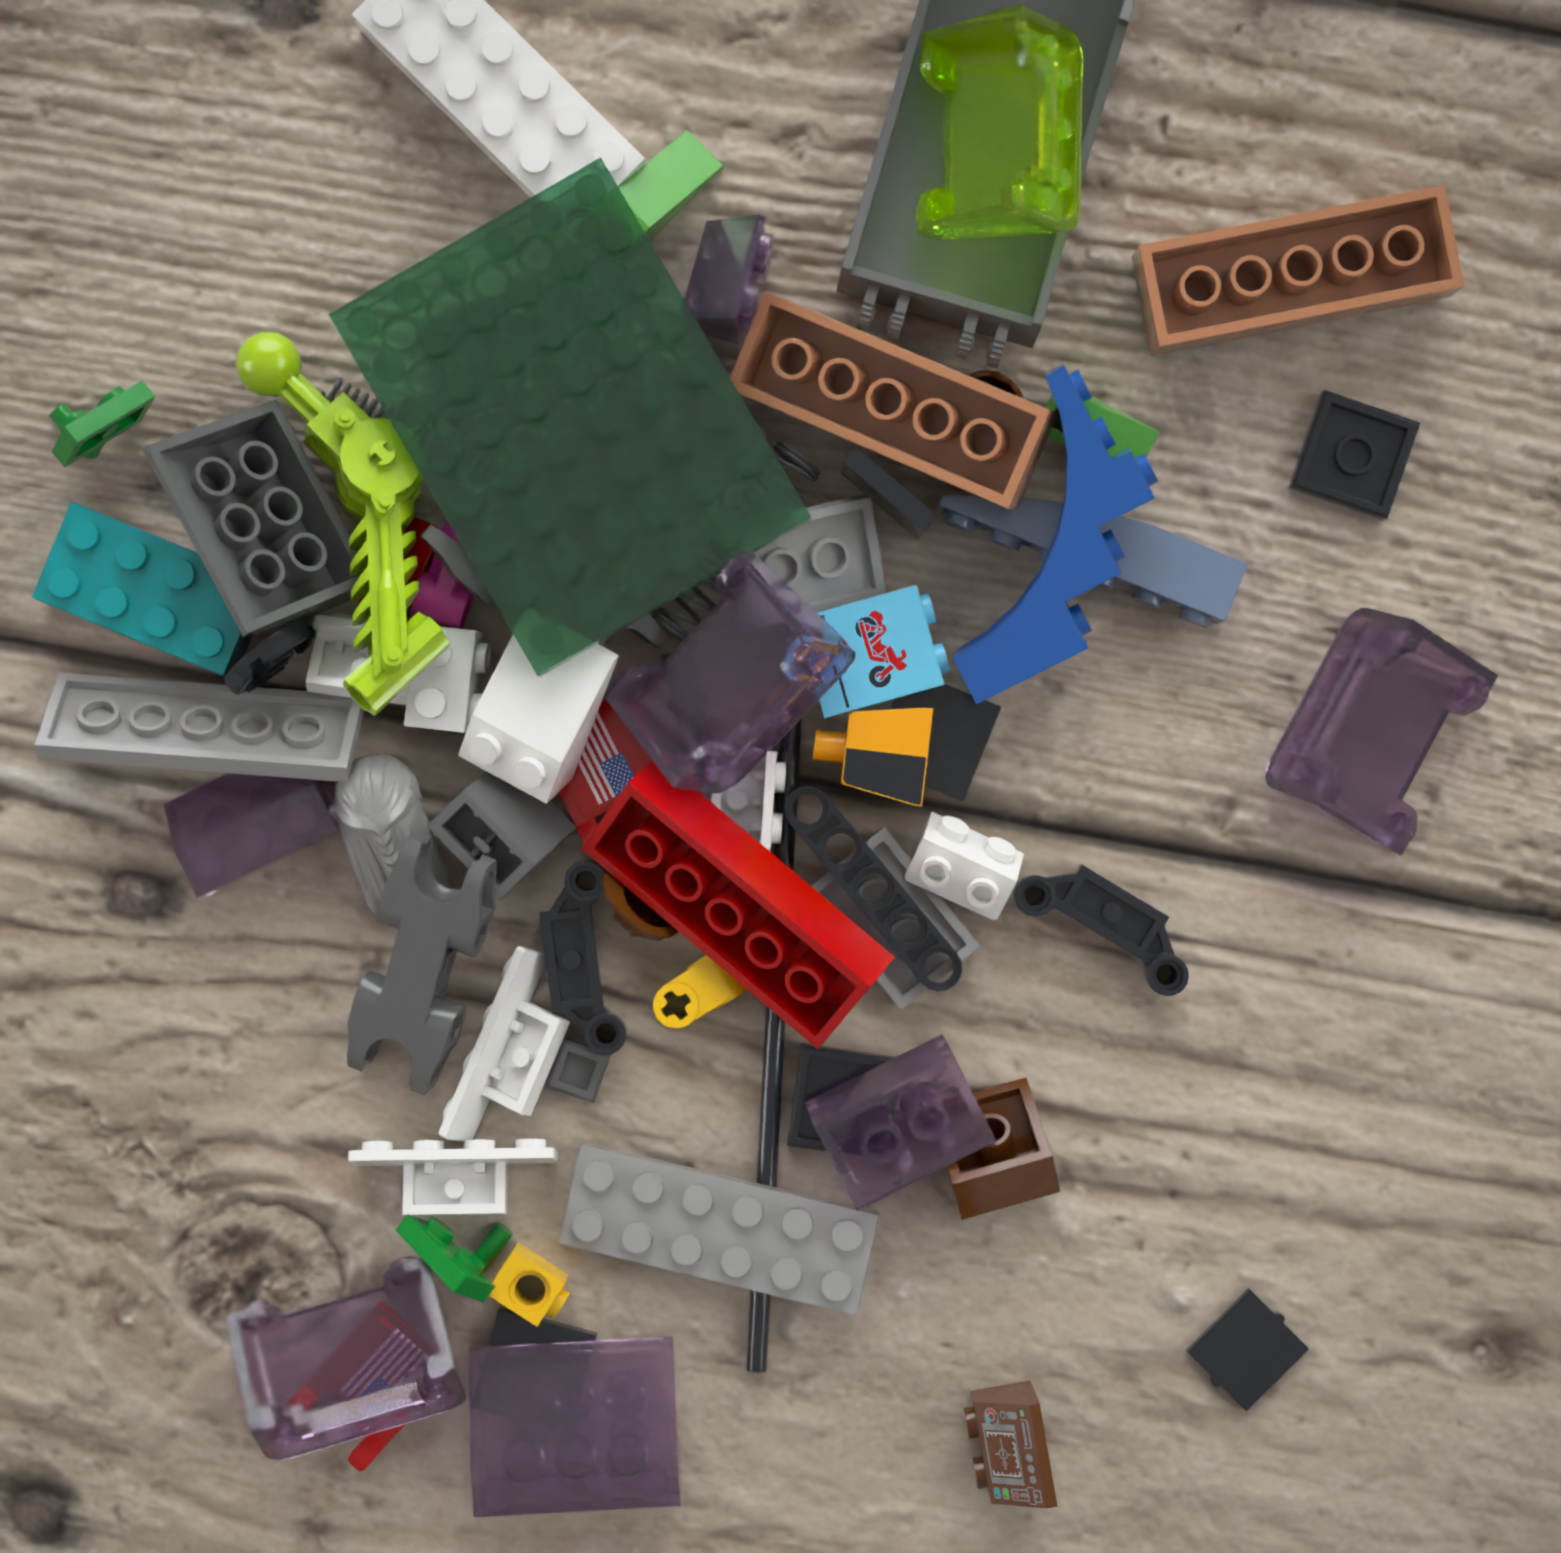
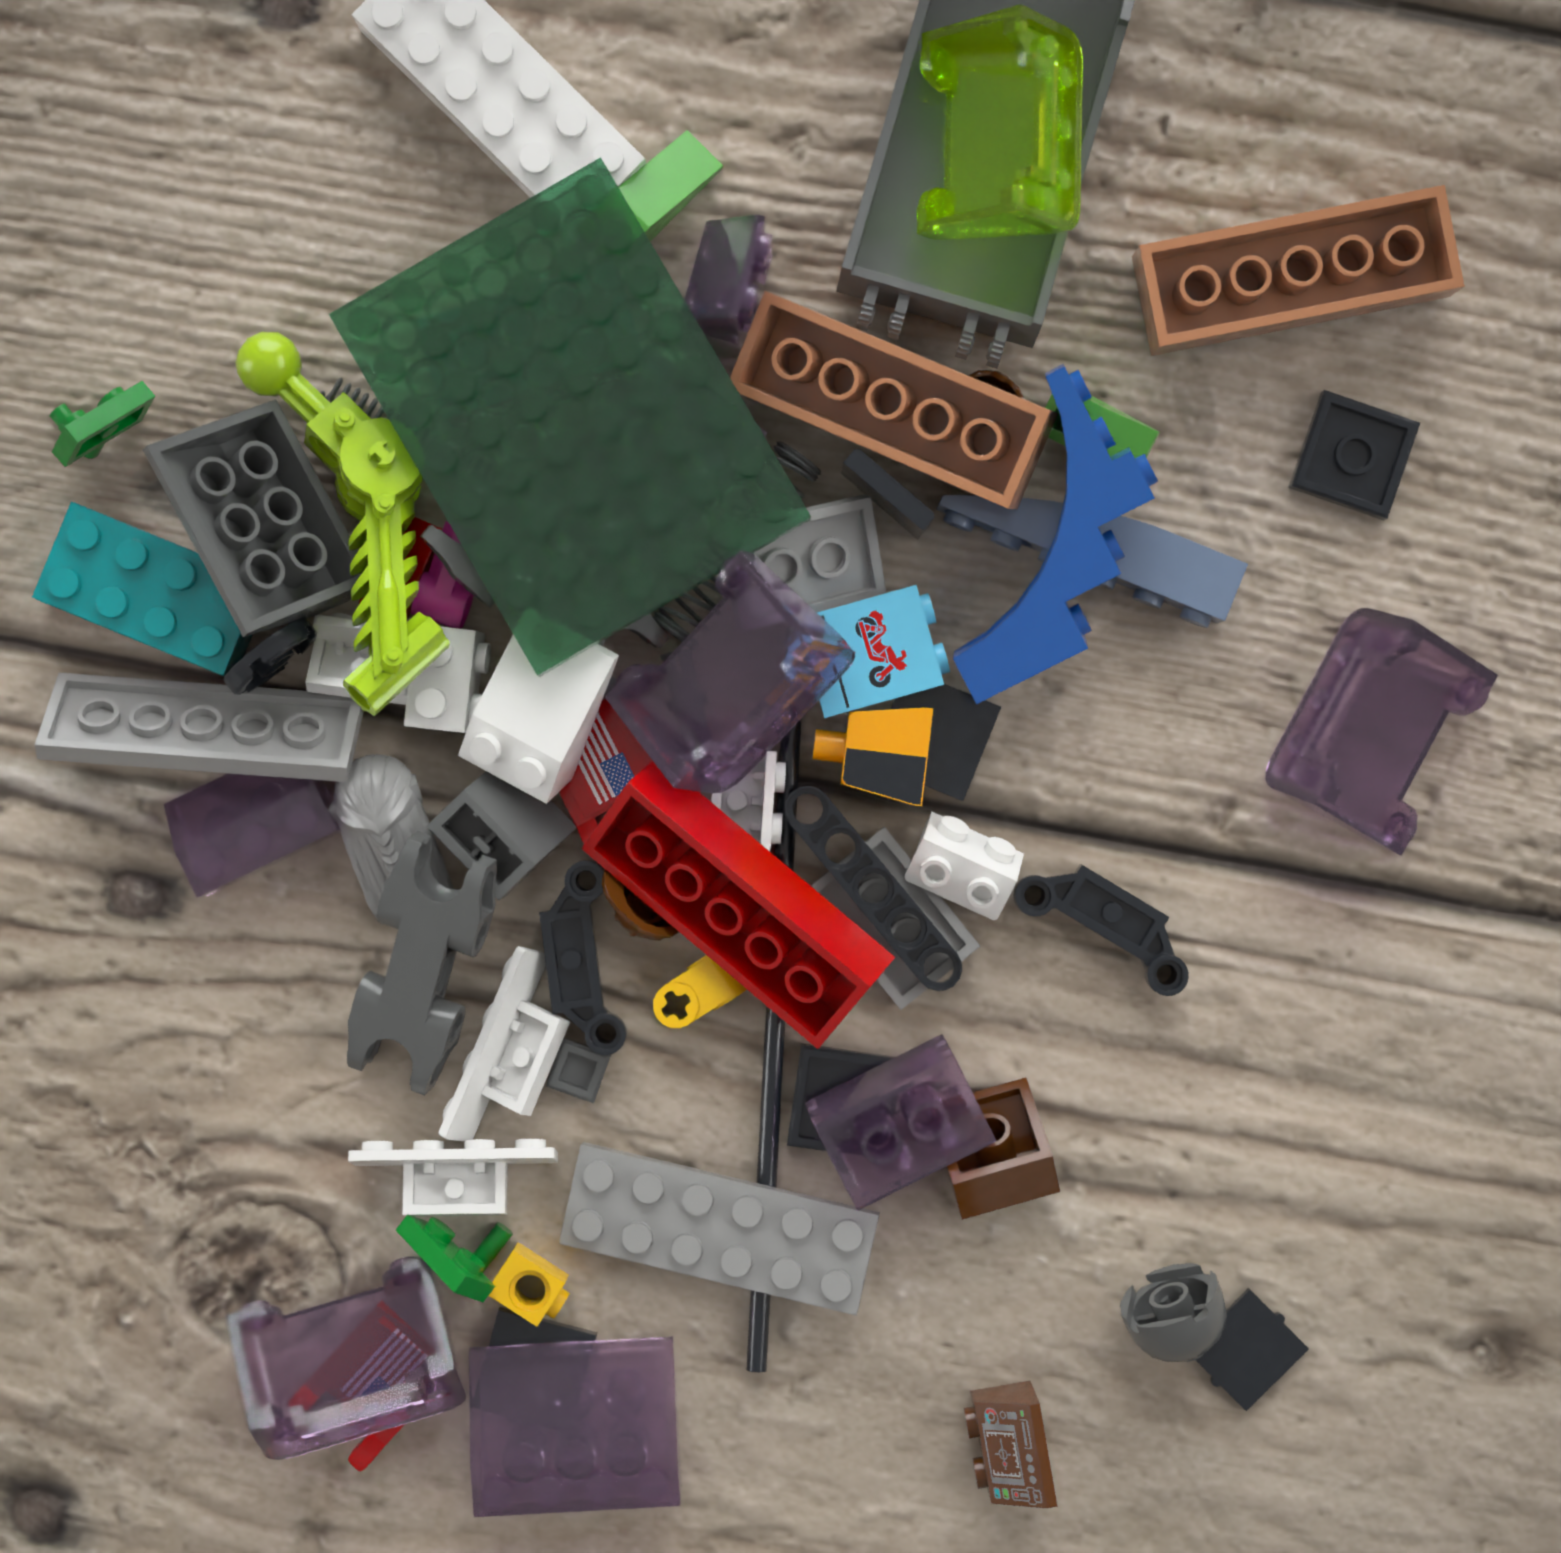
(1176, 1314): none -> dark grey cylinder

